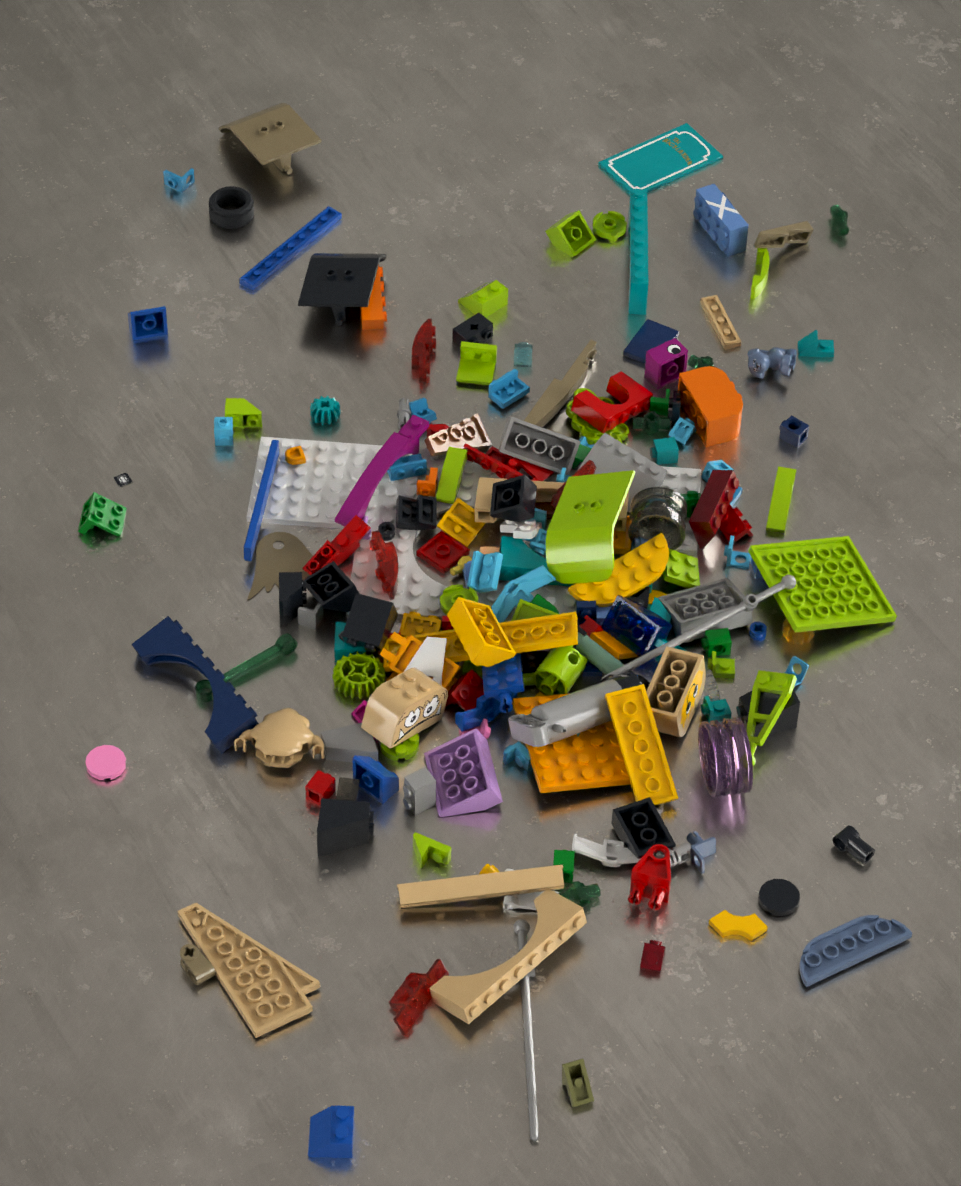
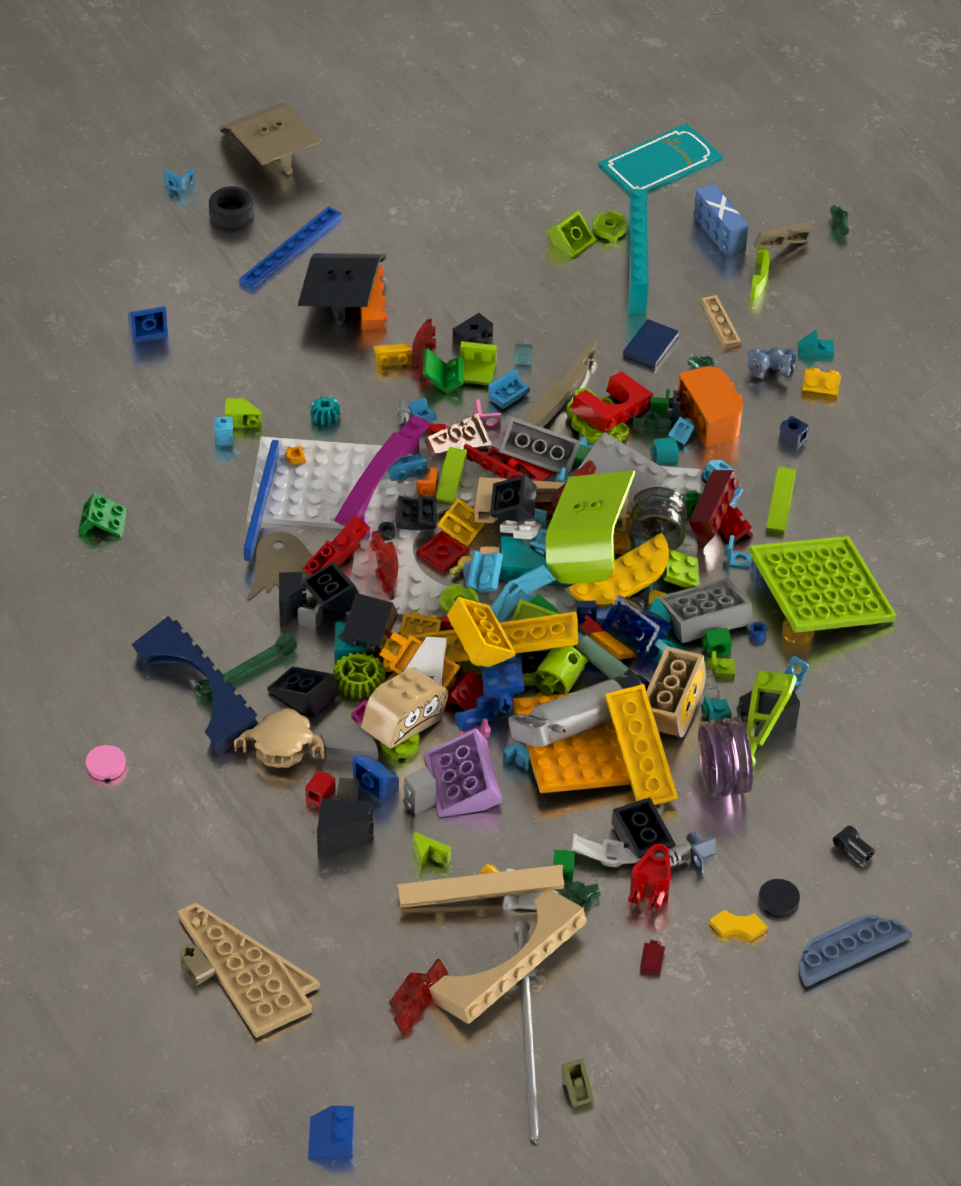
(122, 479): black sticker -> none
(305, 689): none -> black slope
(393, 354): none -> yellow bracket
(444, 375): none -> green bracket
(484, 417): none -> bright pink bracket
(486, 298): lime slope -> none
(665, 363): magenta brick -> none
(748, 604): light grey bar -> none
(821, 382): none -> yellow bracket

